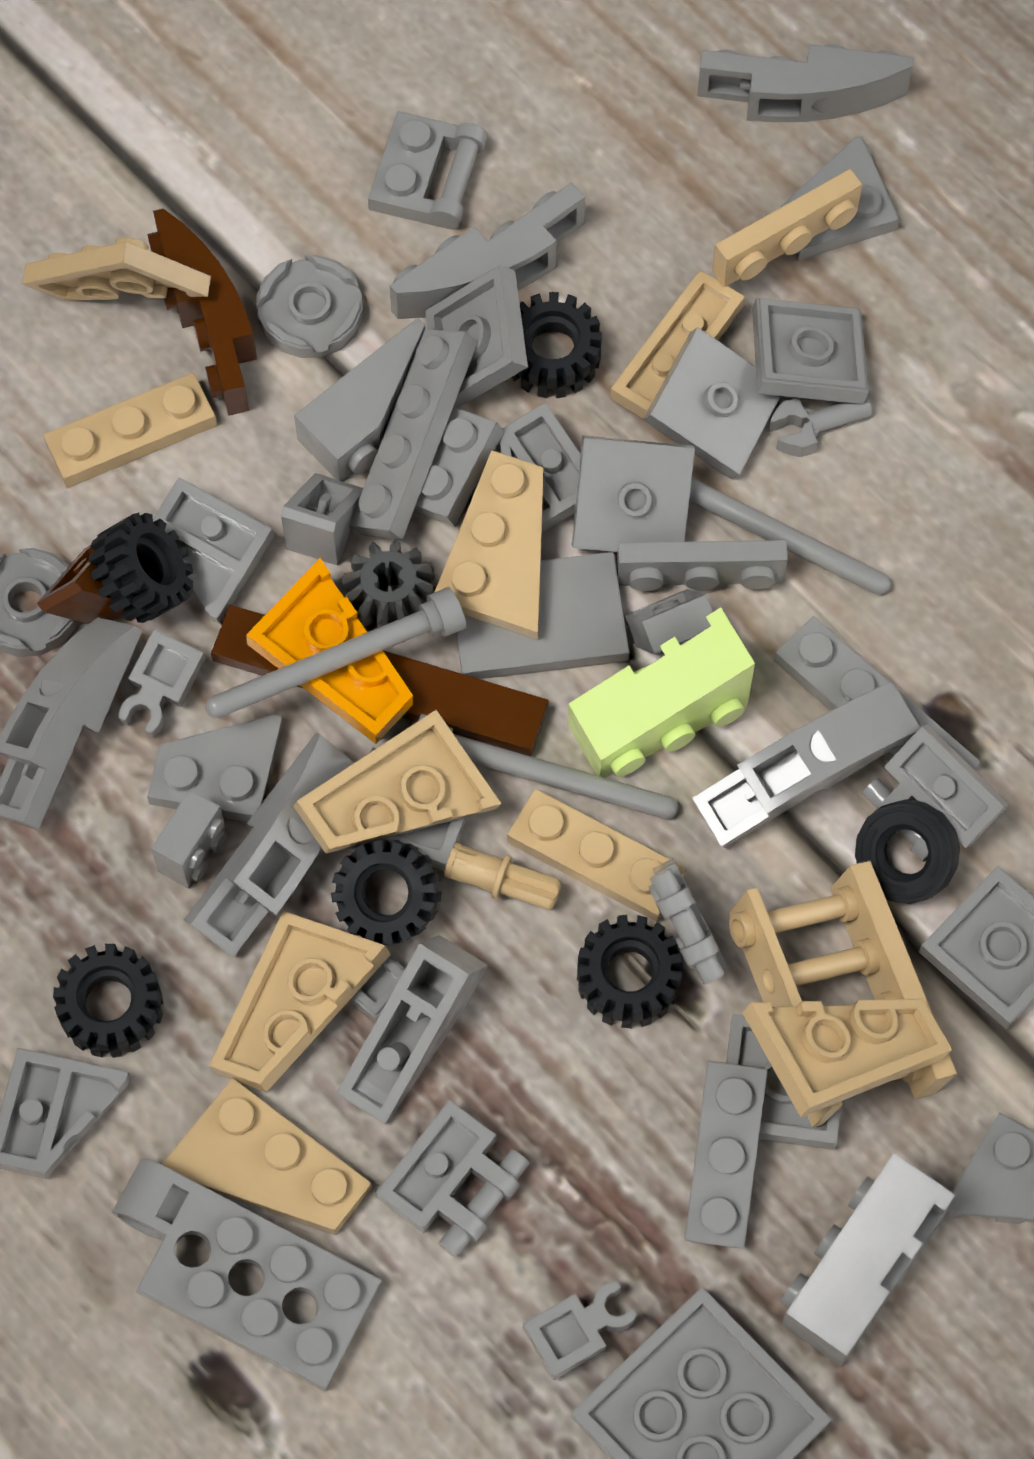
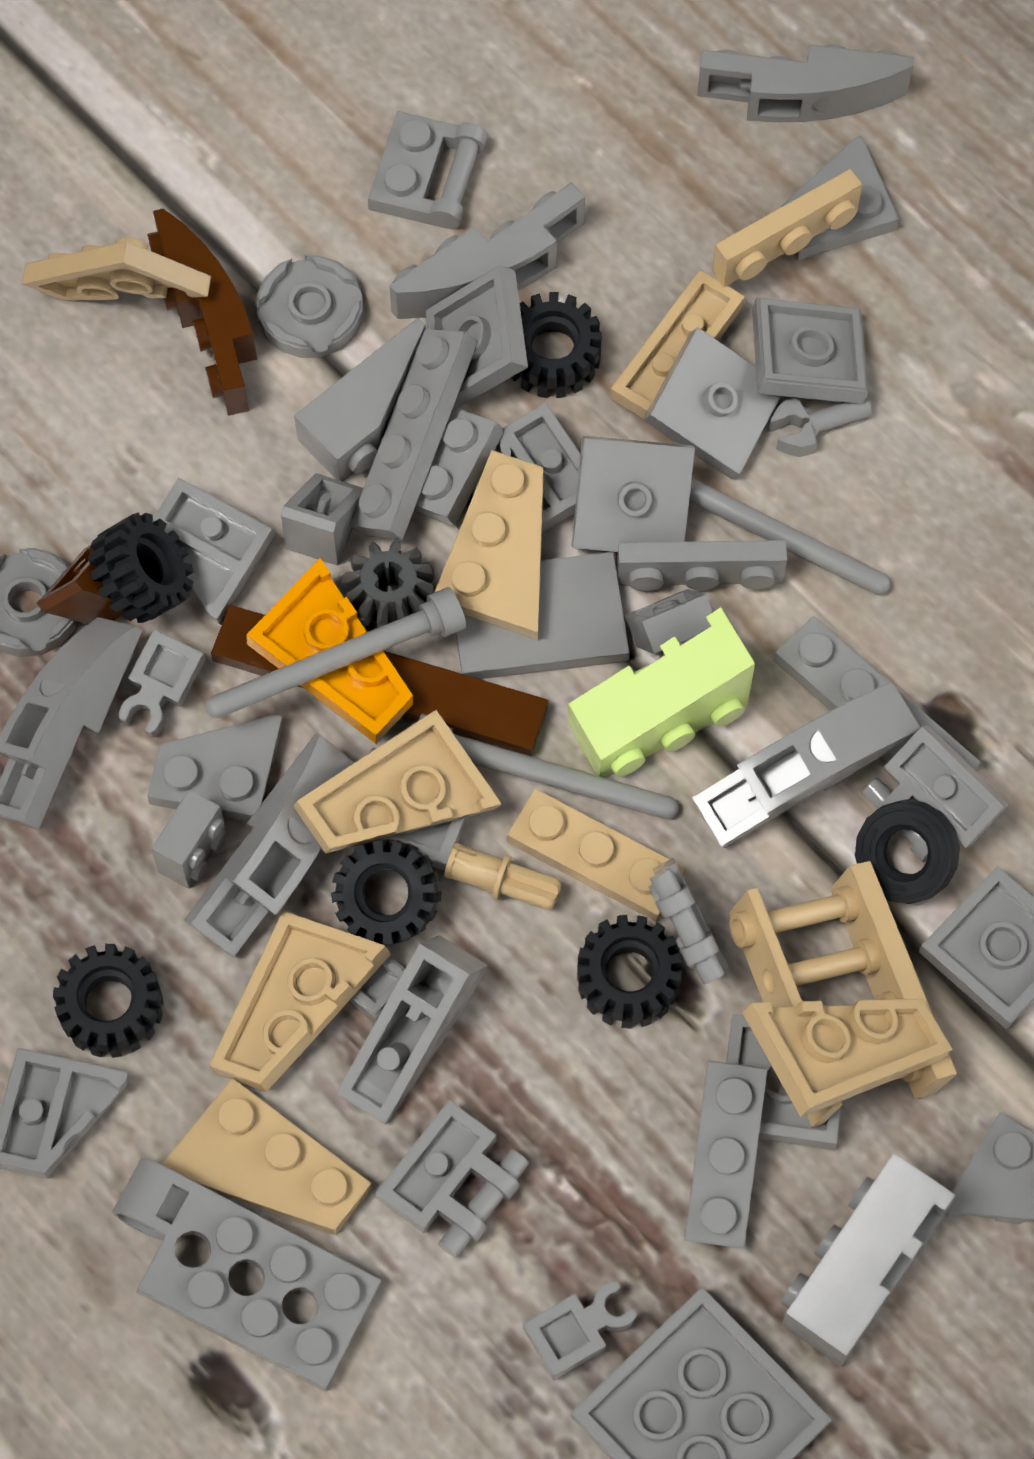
(130, 430): tan plate -> none

